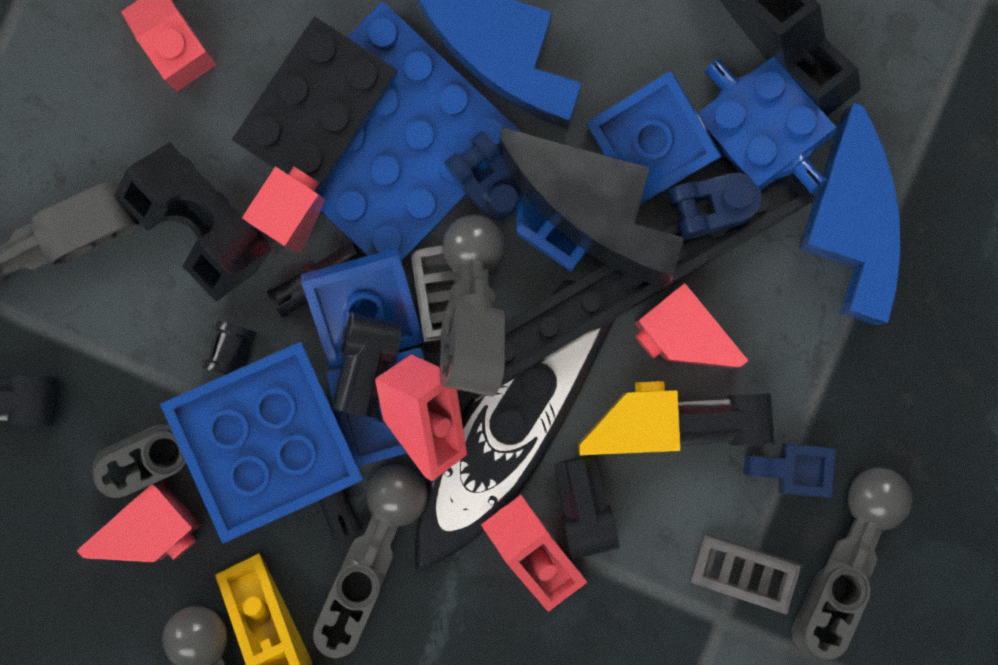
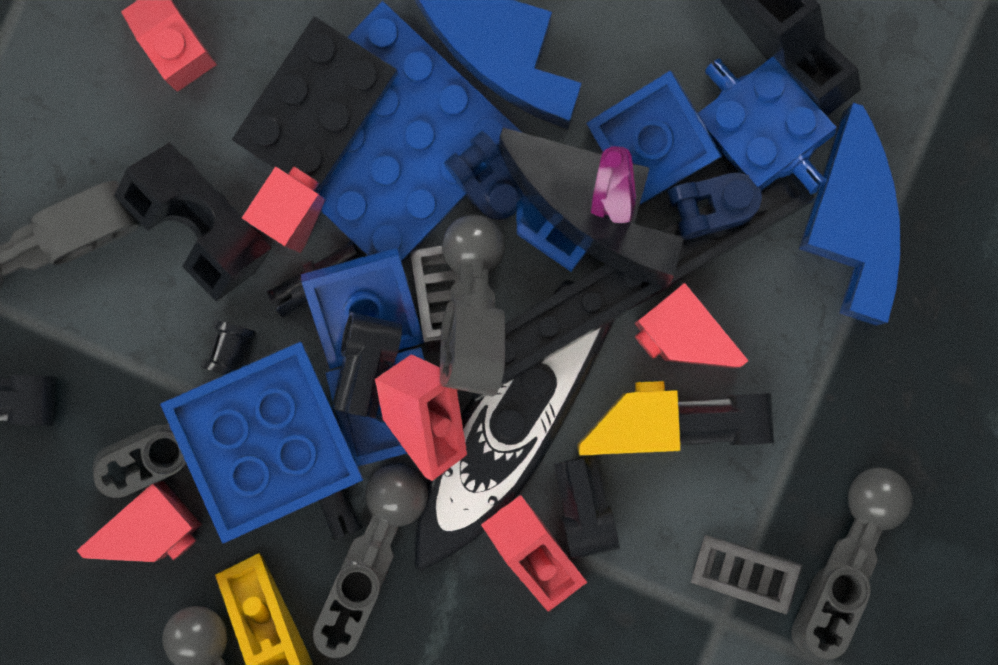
(615, 186): none -> magenta helmet
(800, 469): dark blue plate -> none

